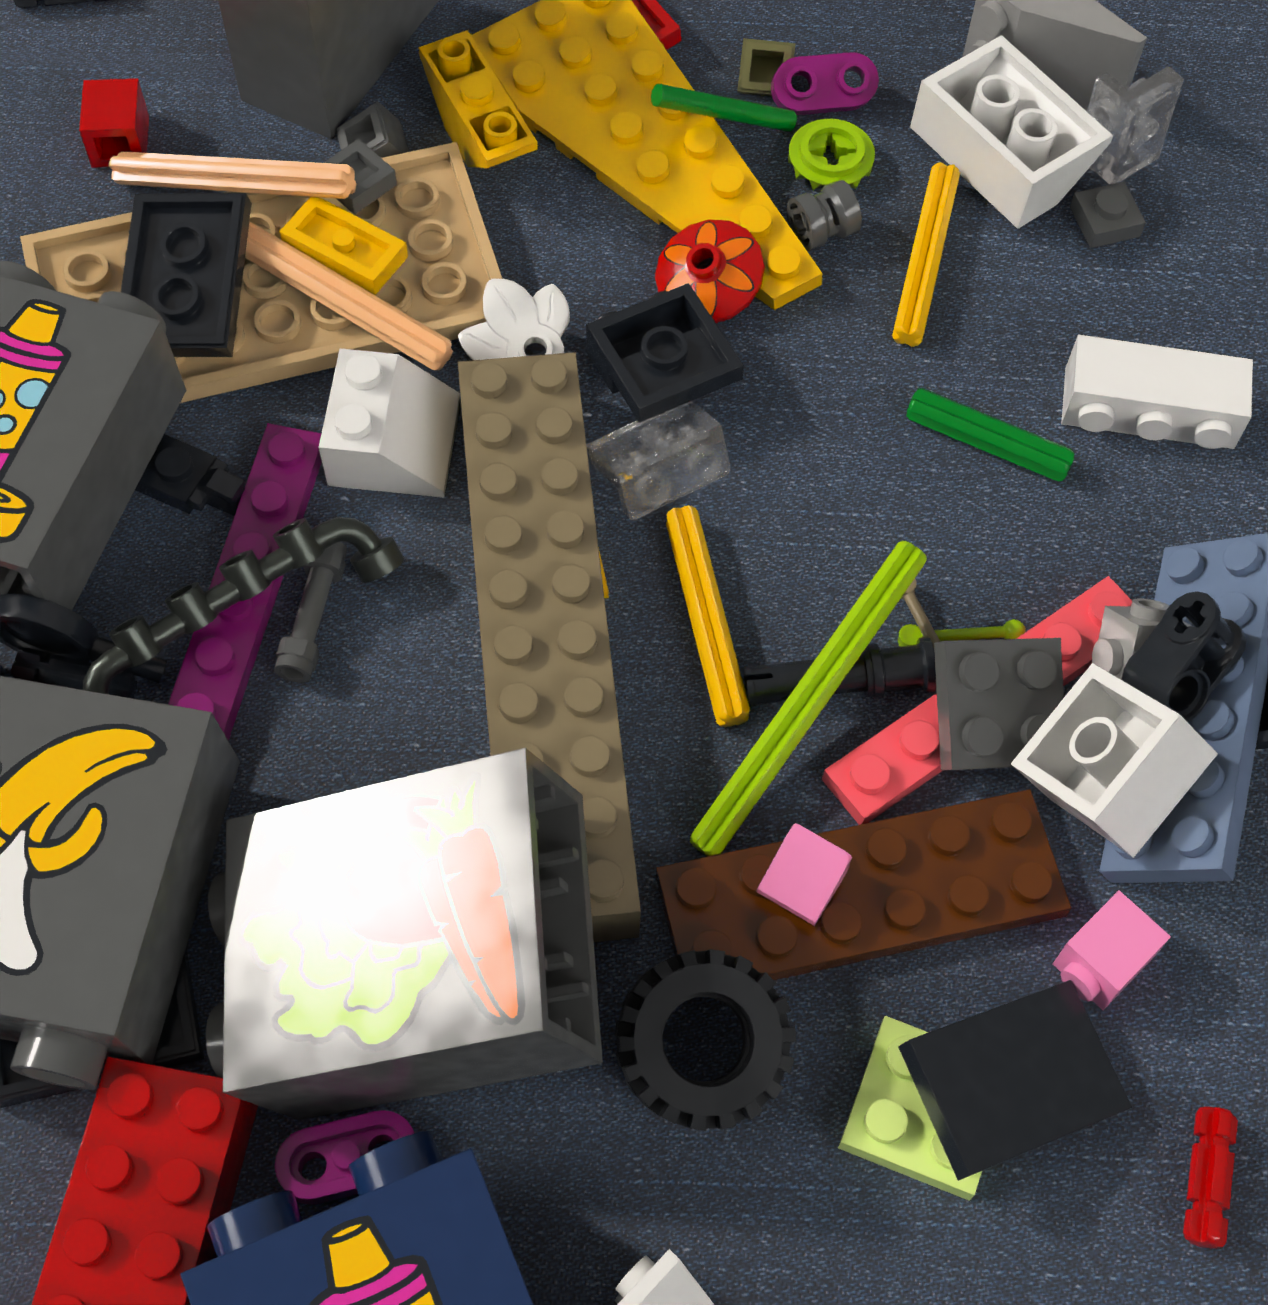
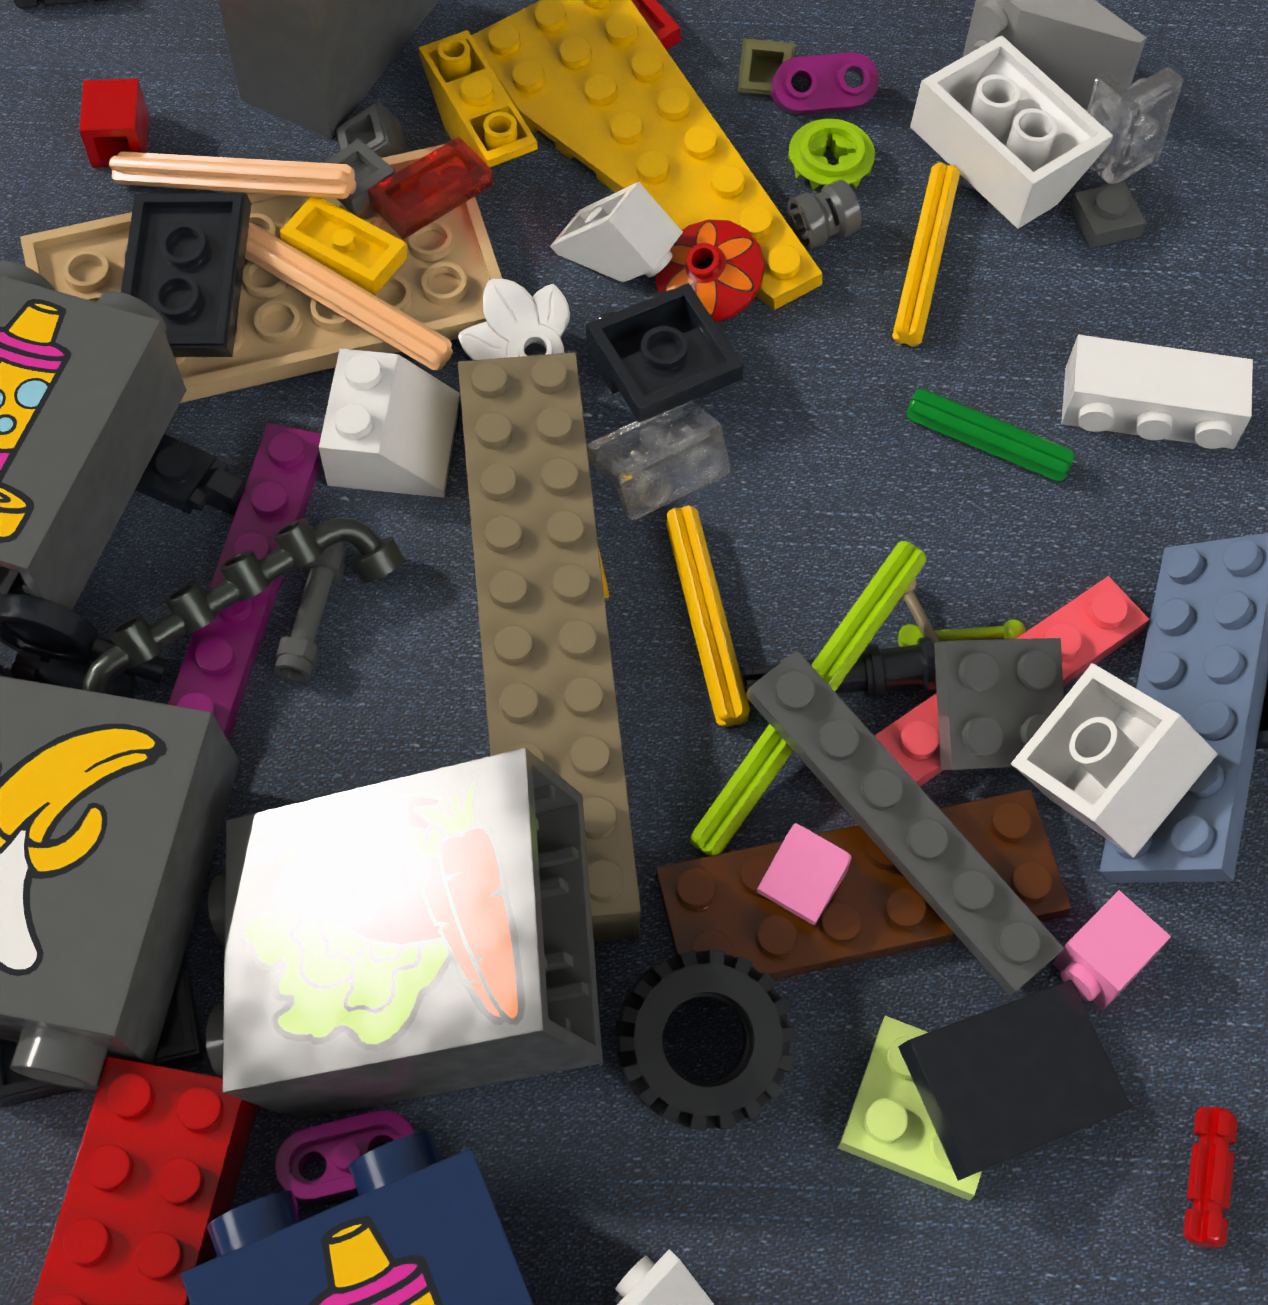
(430, 187): none -> clear red plate
(620, 235): none -> white slope
(723, 107): green bar -> none
(904, 823): none -> dark grey plate
(1125, 631): light grey bracket -> none
(1182, 662): black piece -> none

